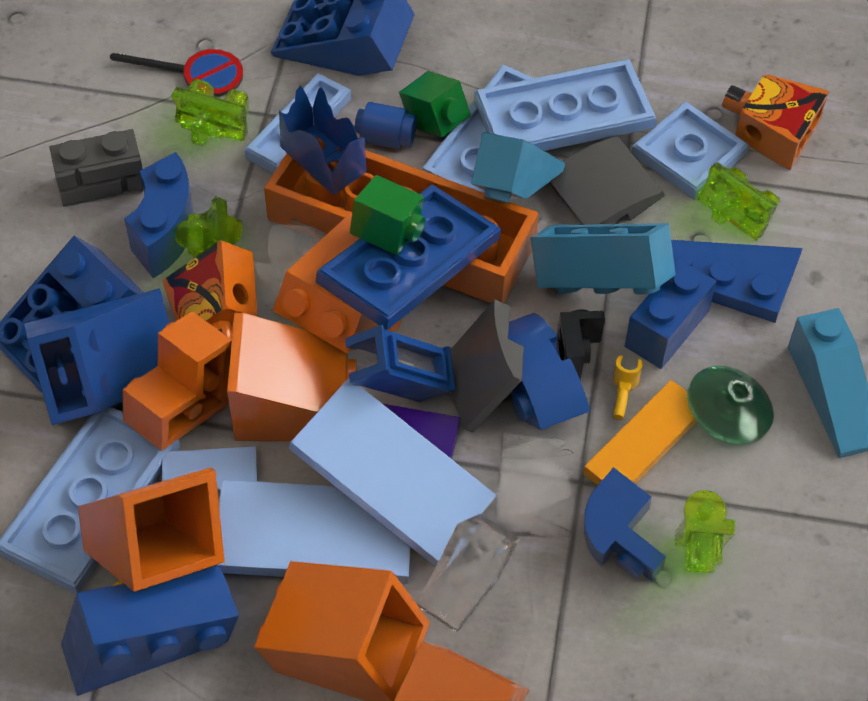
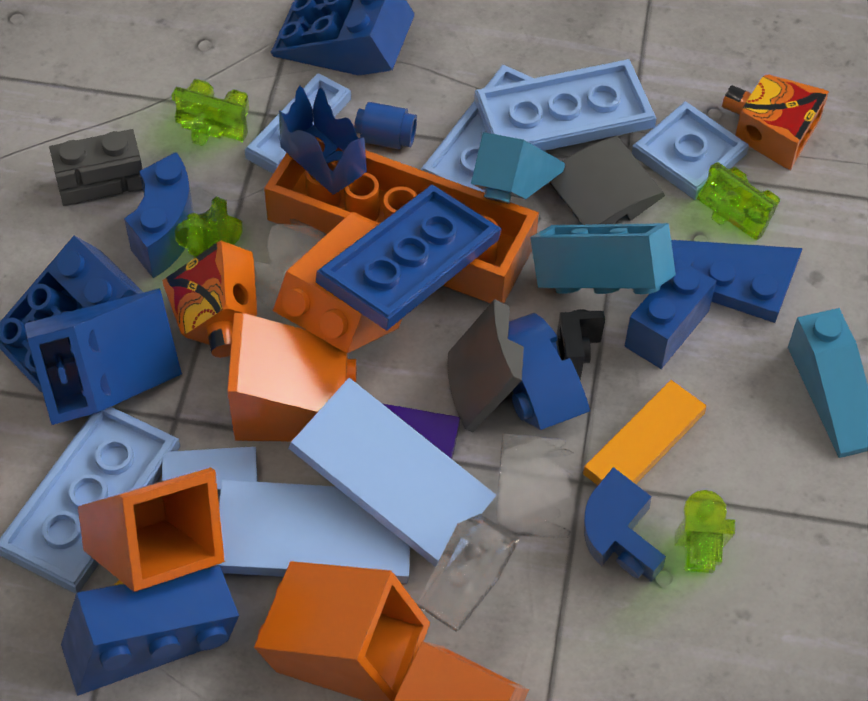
(184, 386): orange brick -> none
(214, 66): piece -> none
(387, 215): green brick -> none
(404, 365): blue window -> none
(436, 102): green brick -> none
(625, 381): yellow hand -> none
(730, 405): clear green dish -> none

